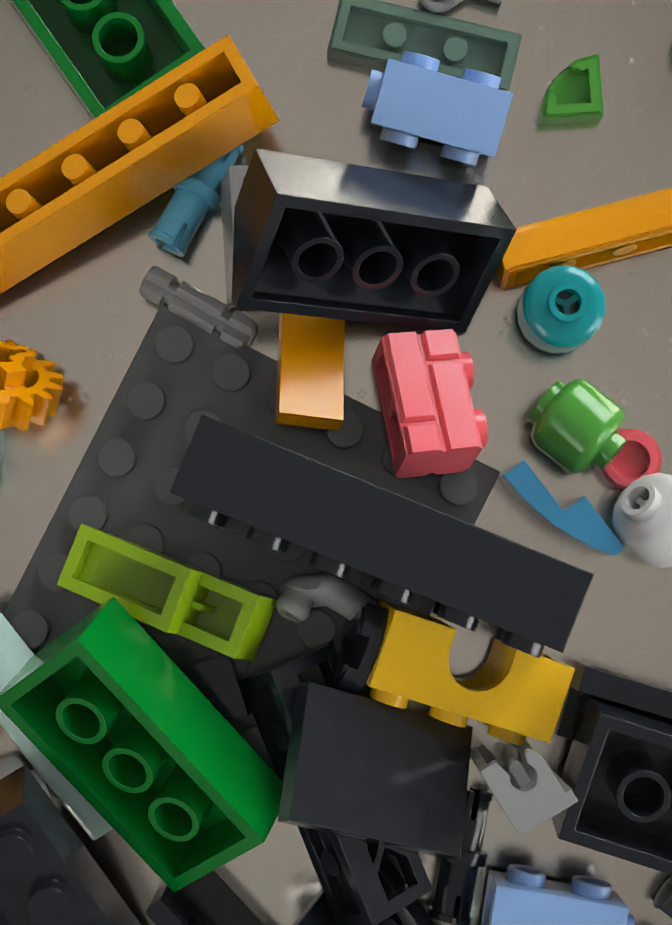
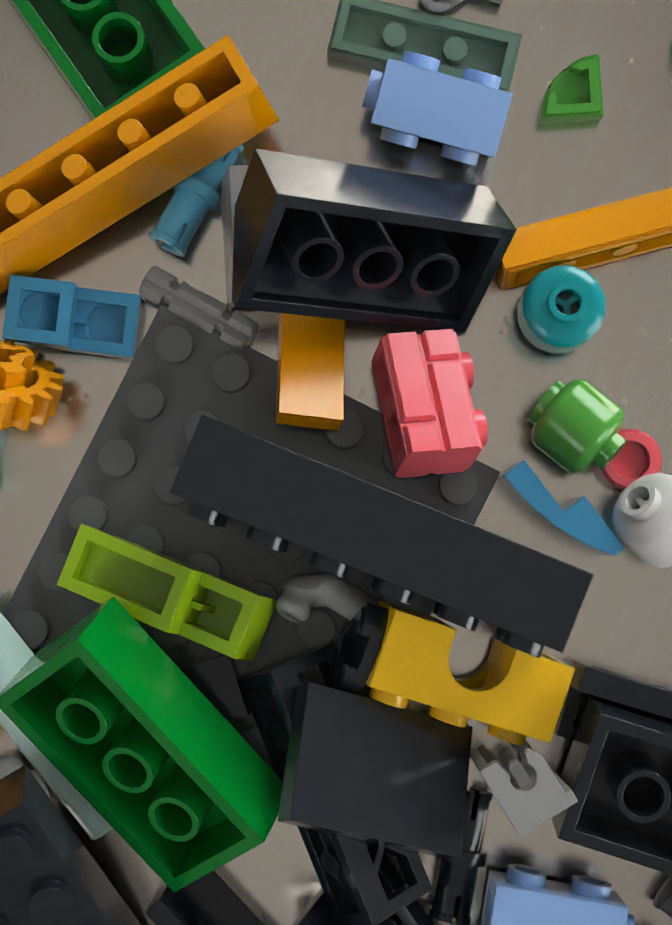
(72, 317): none -> dark azure slope

